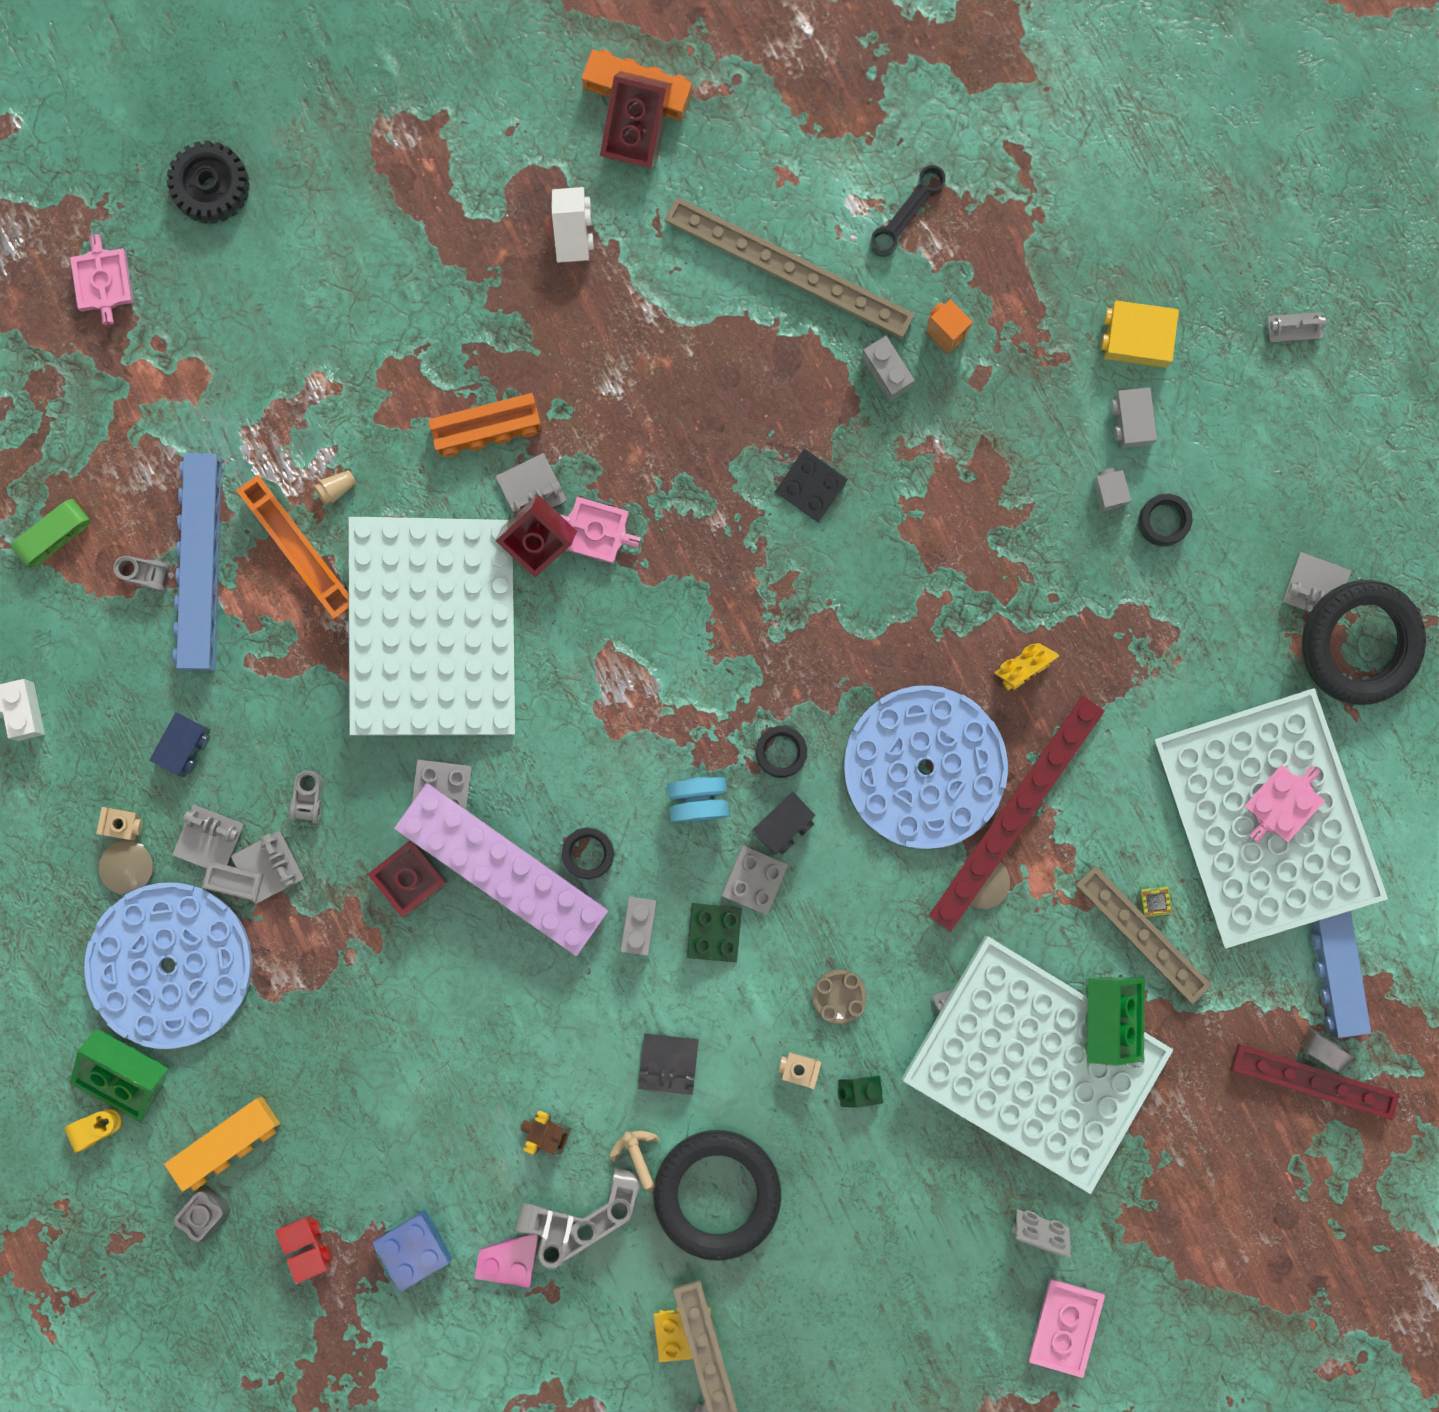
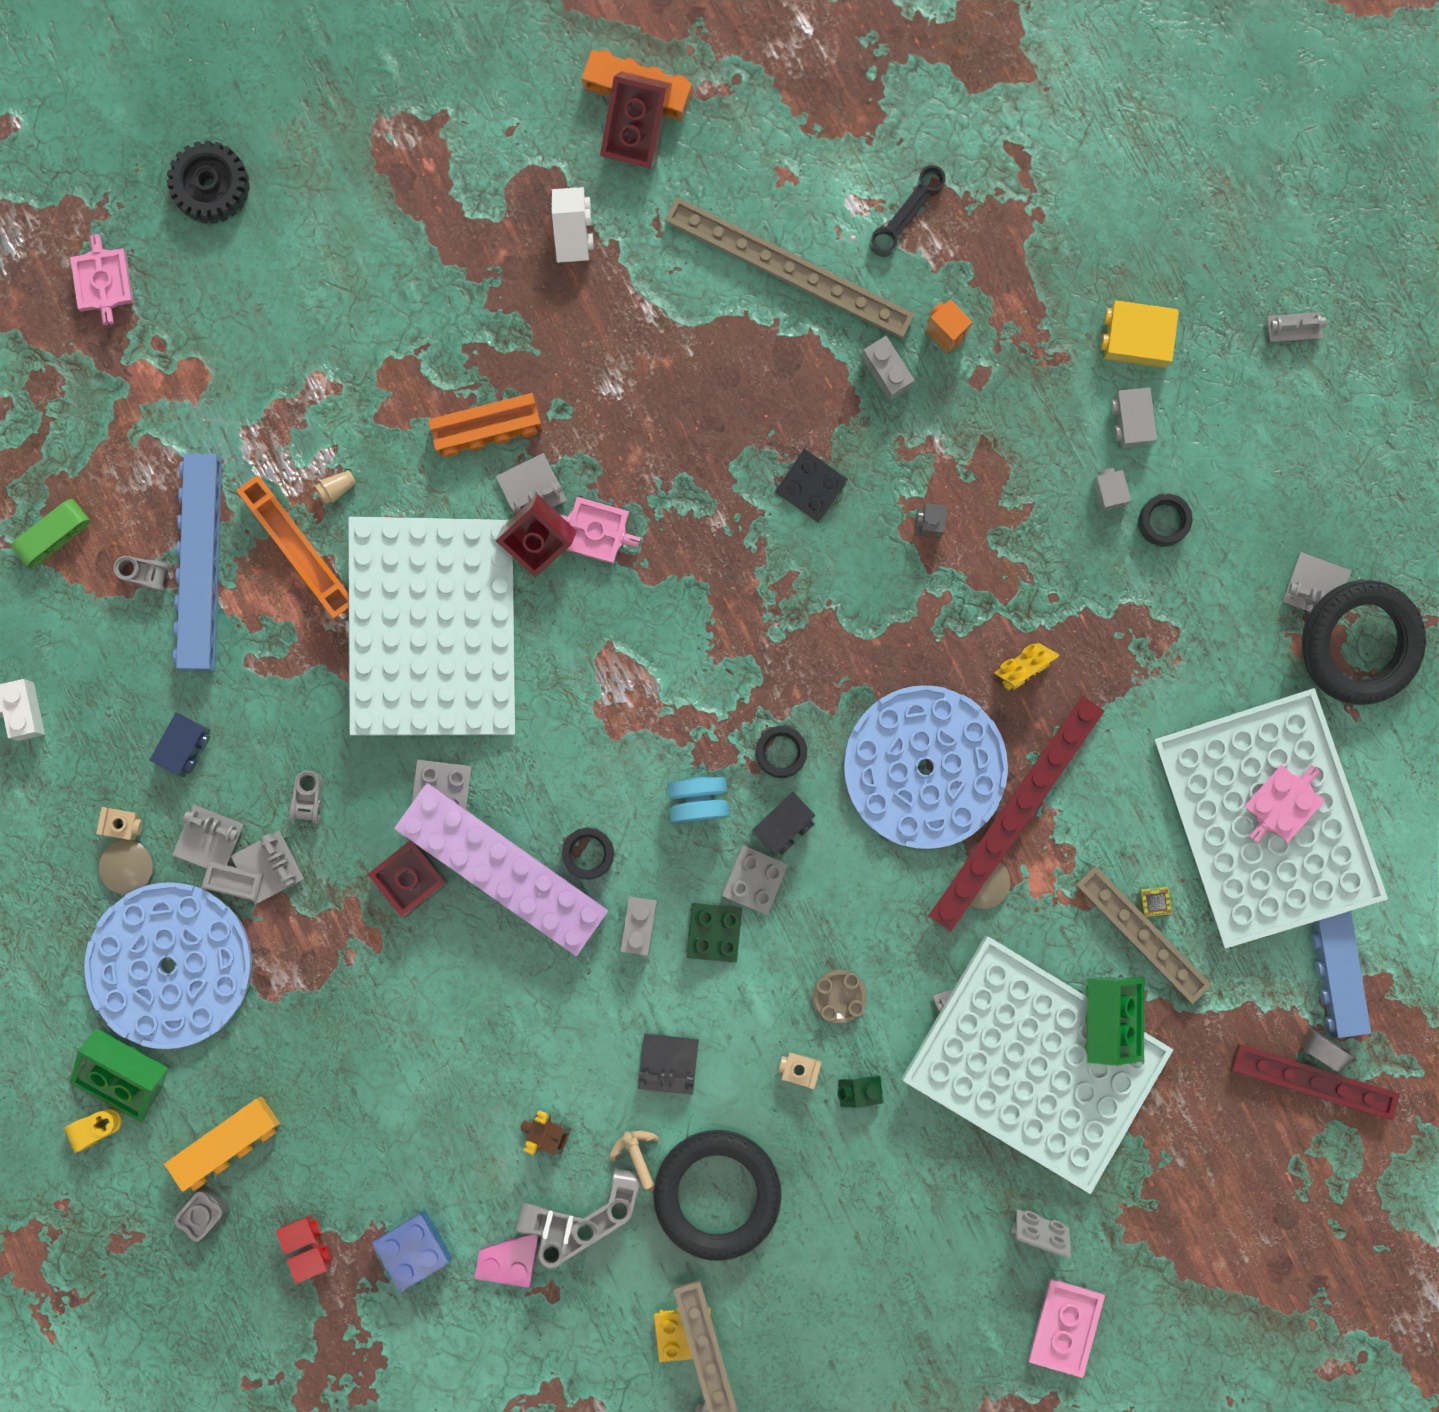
(930, 520): none -> dark grey brick

